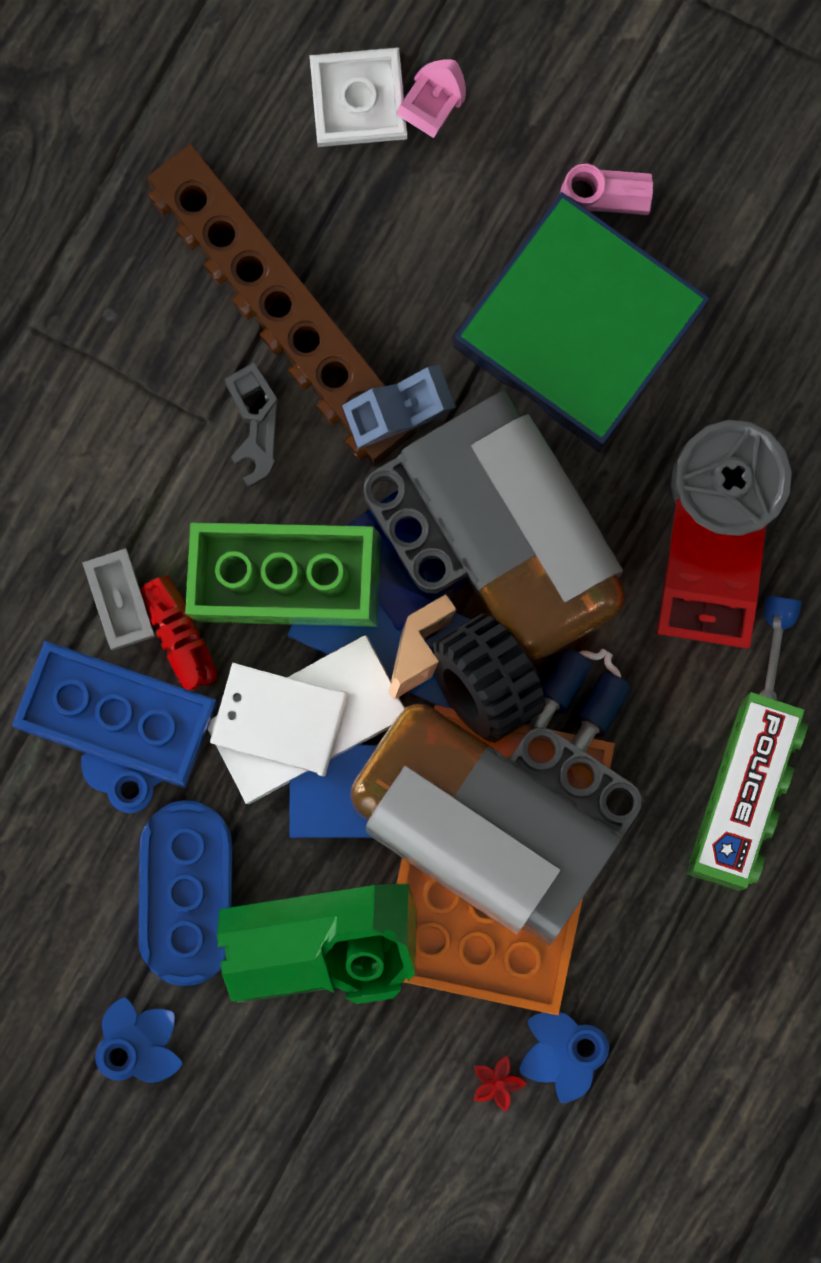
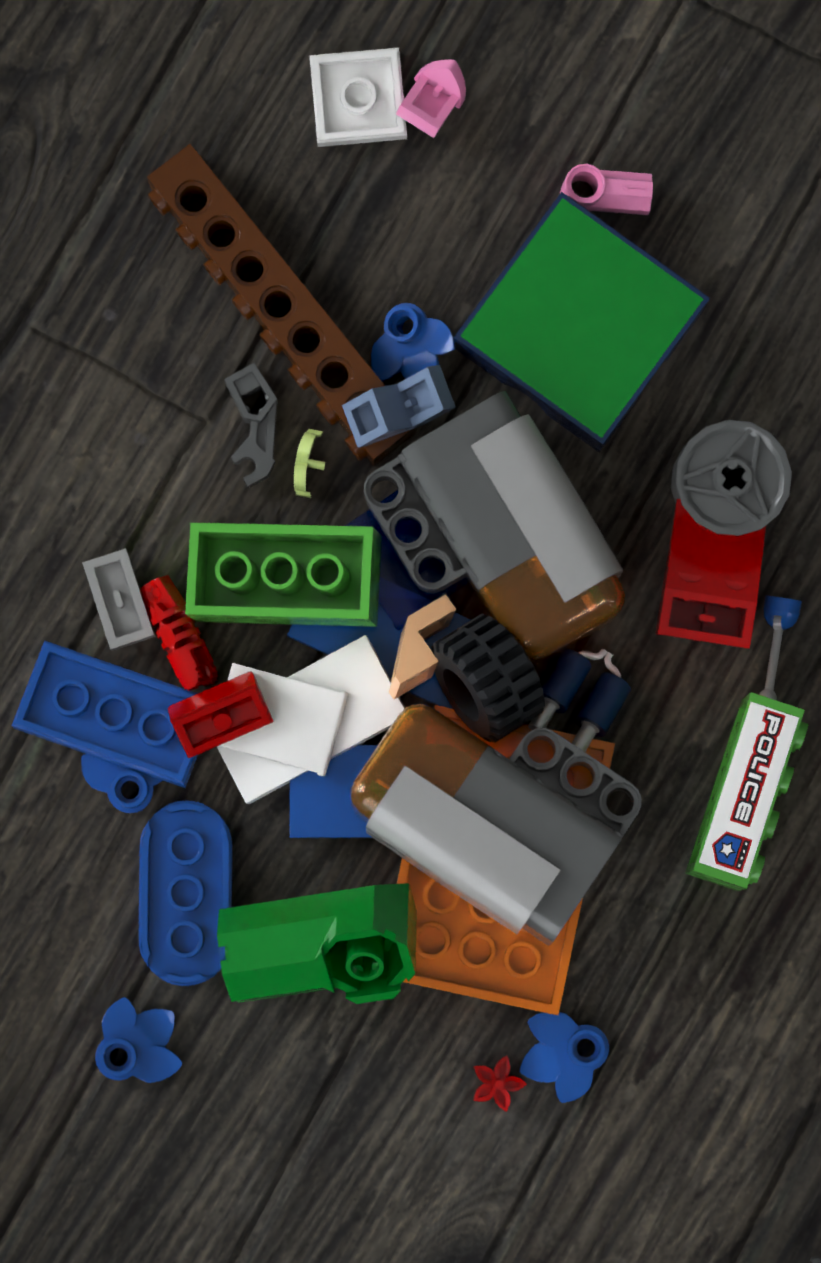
(219, 714): none -> red slope
(303, 462): none -> yellowish green piece
(412, 351): none -> blue plate

